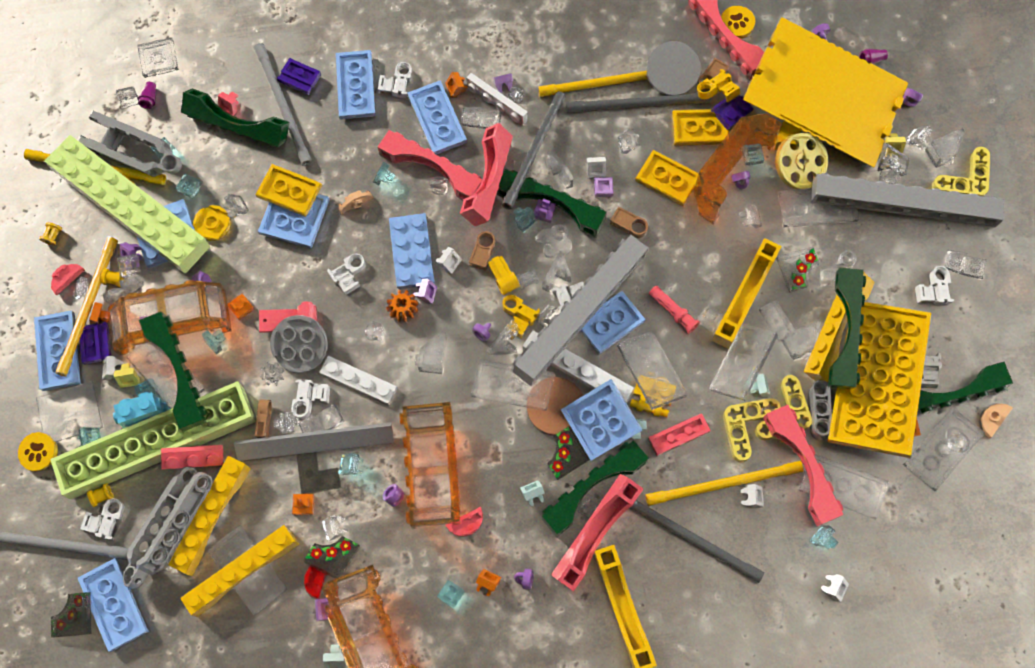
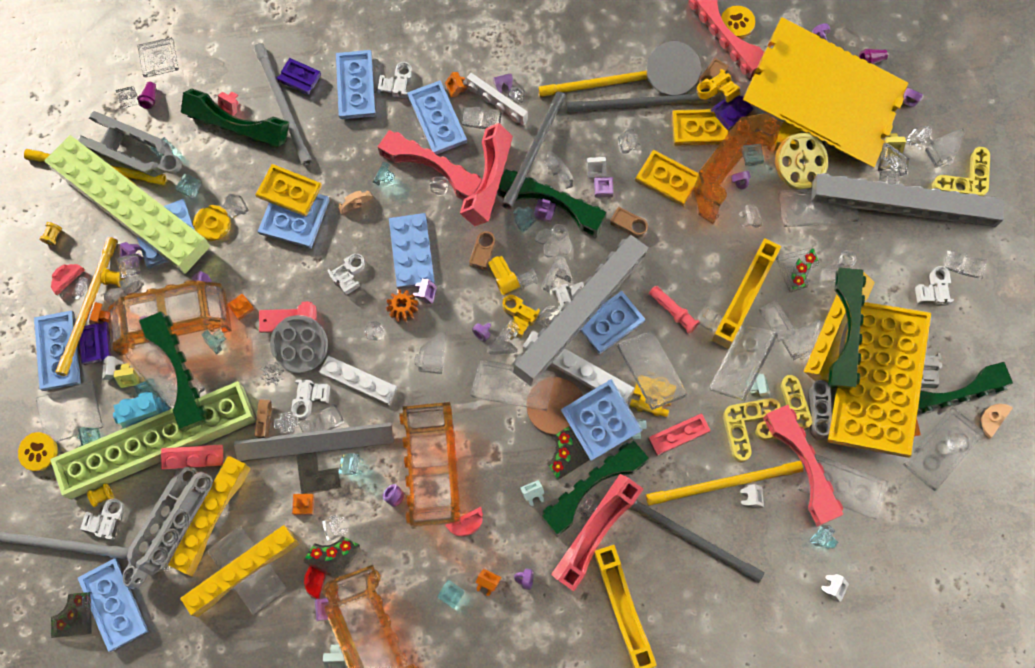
(449, 260): white tile -> none

